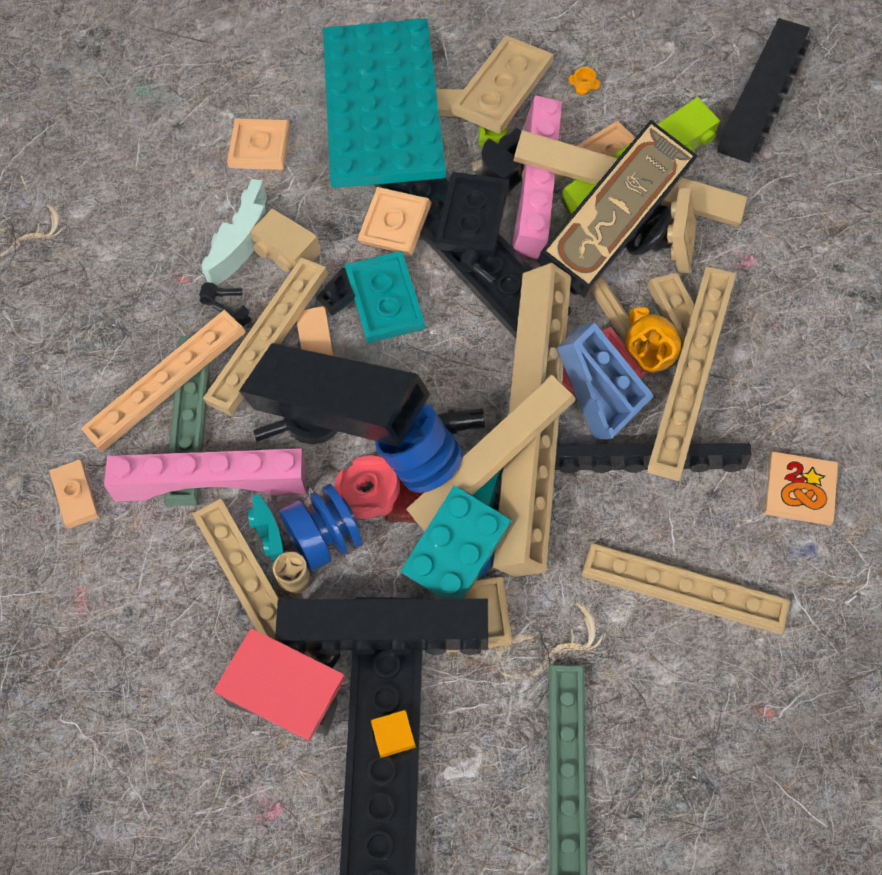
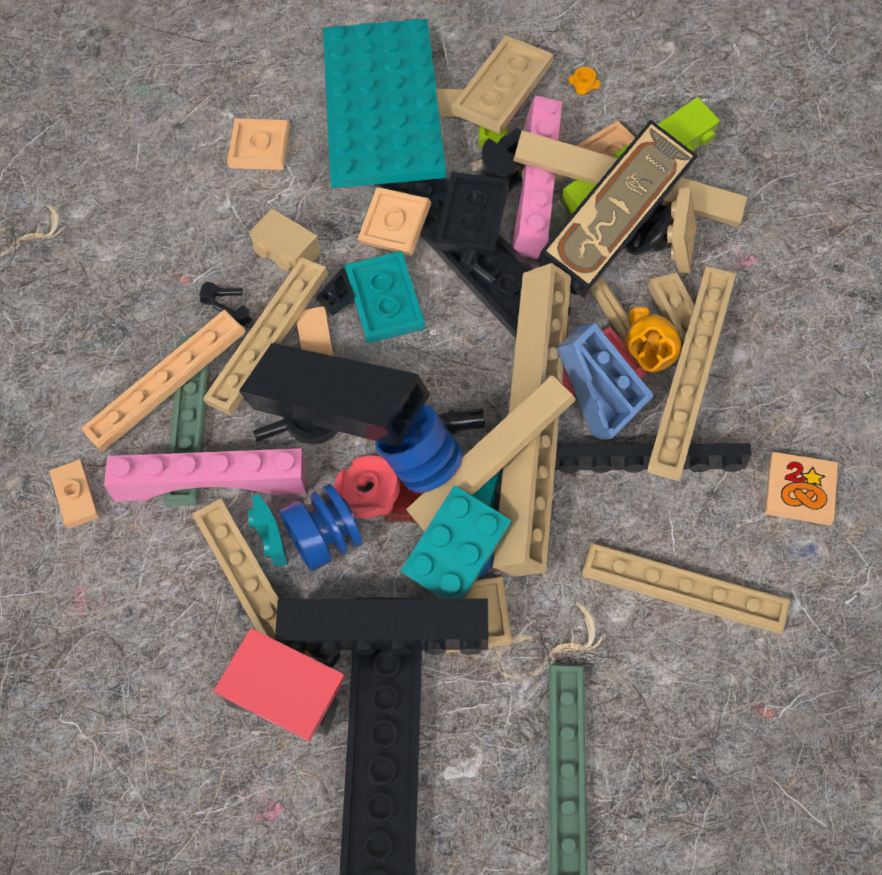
(233, 241): light aqua slope -> none
(289, 566): tan wheel -> none
(393, 733): light orange tile -> none
(763, 91): black brick -> none

